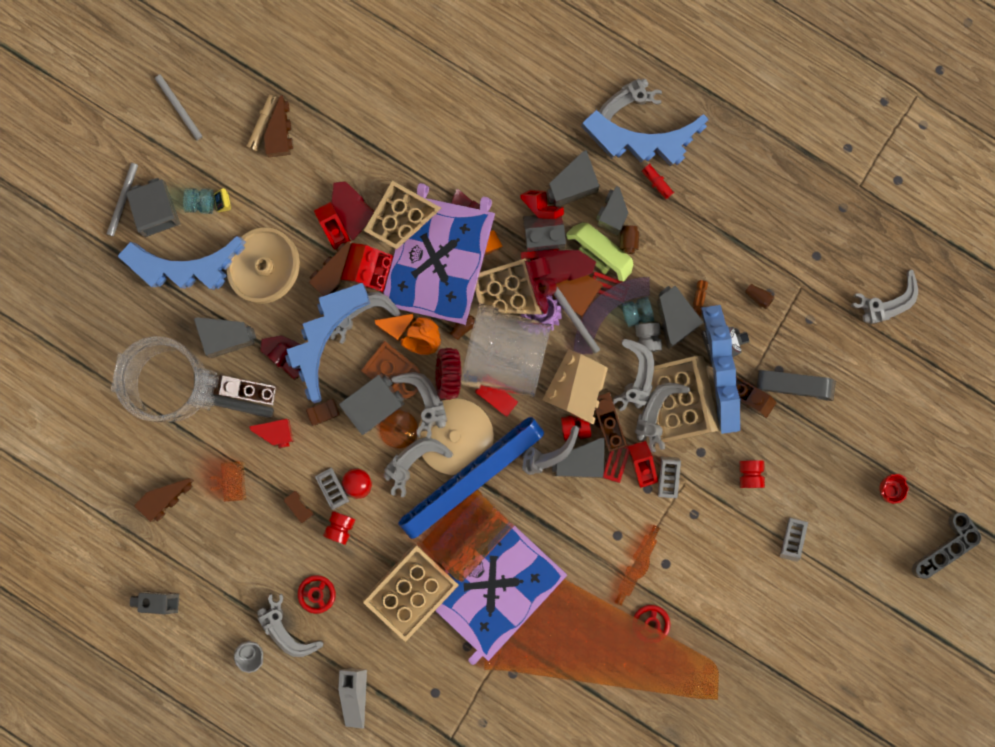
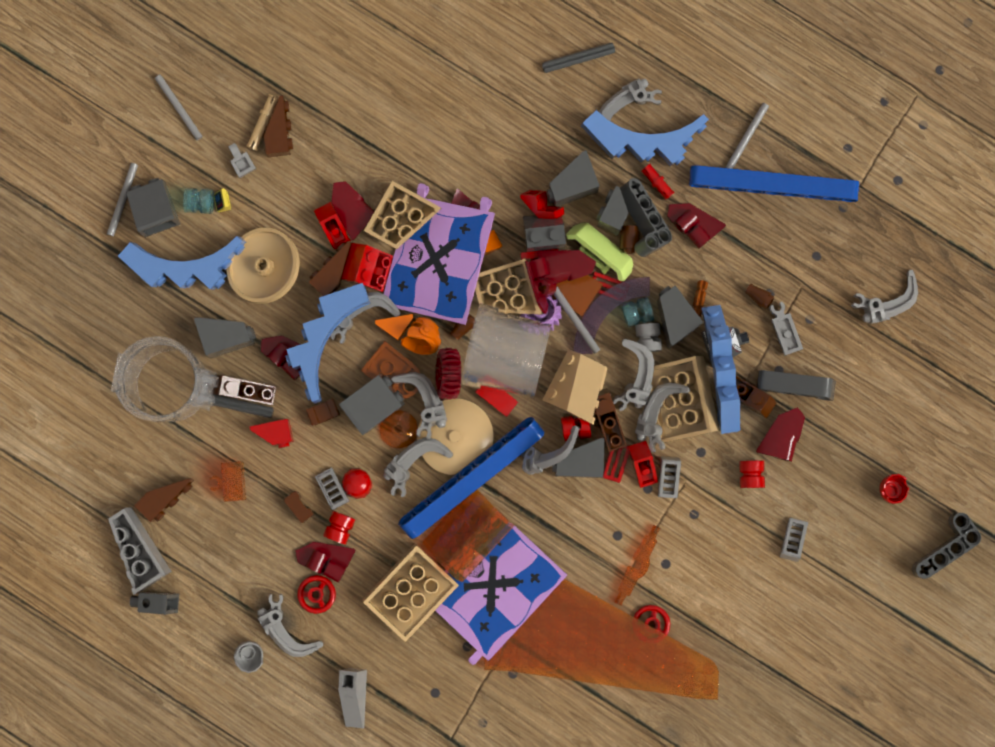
(137, 550): none -> light grey wedge
(241, 163): none -> light grey plate
(325, 559): none -> dark red panel
(578, 57): none -> dark grey axle
(646, 217): none -> dark grey beam
(694, 223): none -> dark red panel
(747, 136): none -> light grey bar
(774, 183): none -> blue beam
(783, 435): none -> dark red panel
(785, 330): none -> light grey plate

